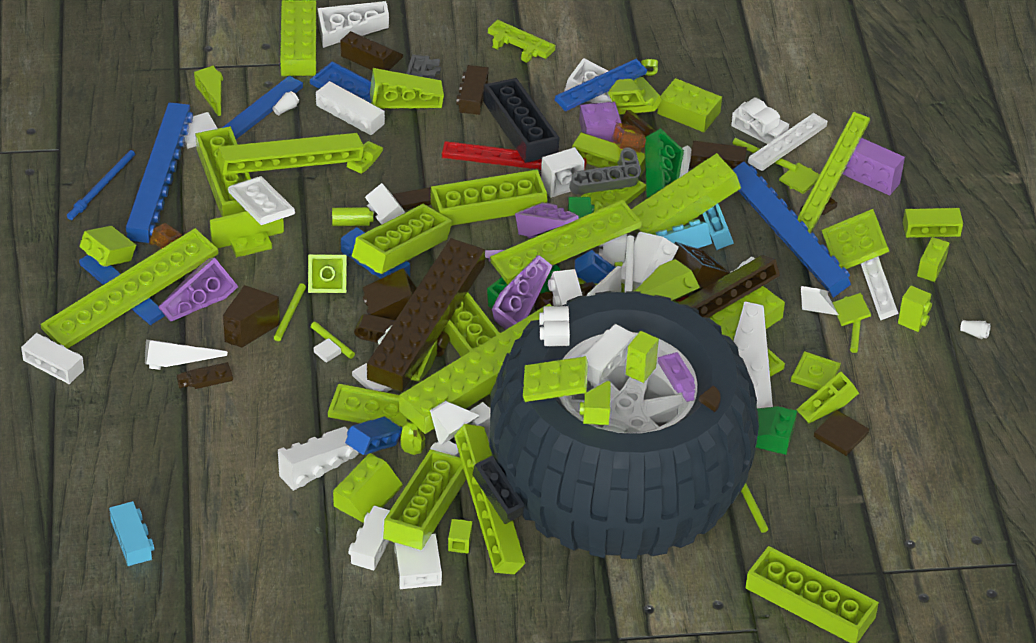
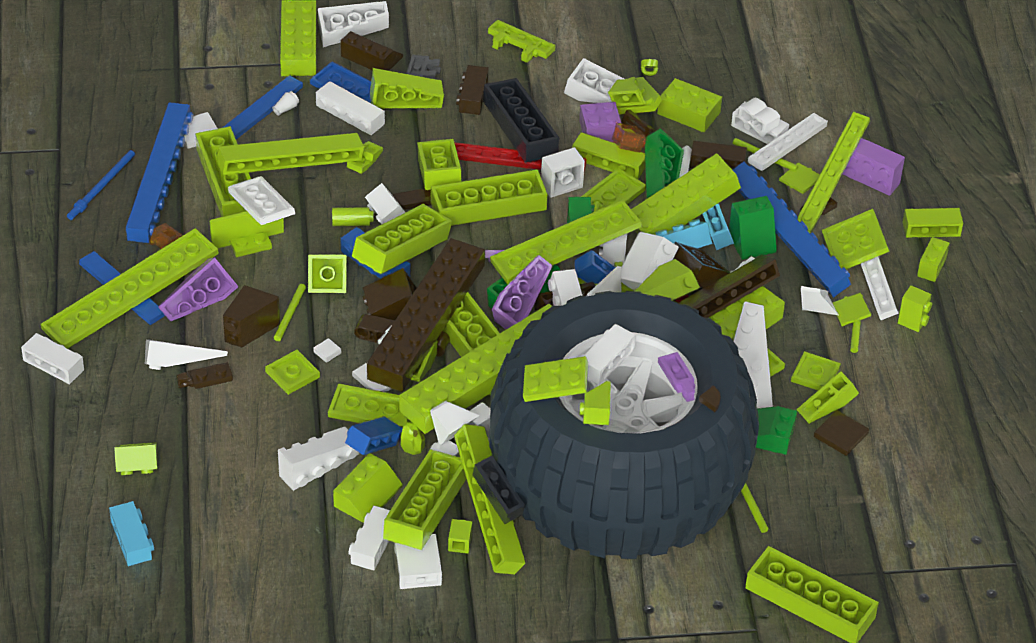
(107, 246): lime brick -> none
(136, 457): none -> lime slope
(210, 86): lime slope -> none
(292, 372): none -> lime tile
(325, 334): lime bar -> none
(438, 163): none -> lime brick
(542, 218): medium lavender wedge -> none
(555, 325): white brick -> none
(583, 182): dark grey beam -> none
(599, 85): blue tile -> none
(629, 263): white bar -> none
(642, 356): lime brick -> none
(753, 227): none -> green slope
(976, 328): white cone -> none

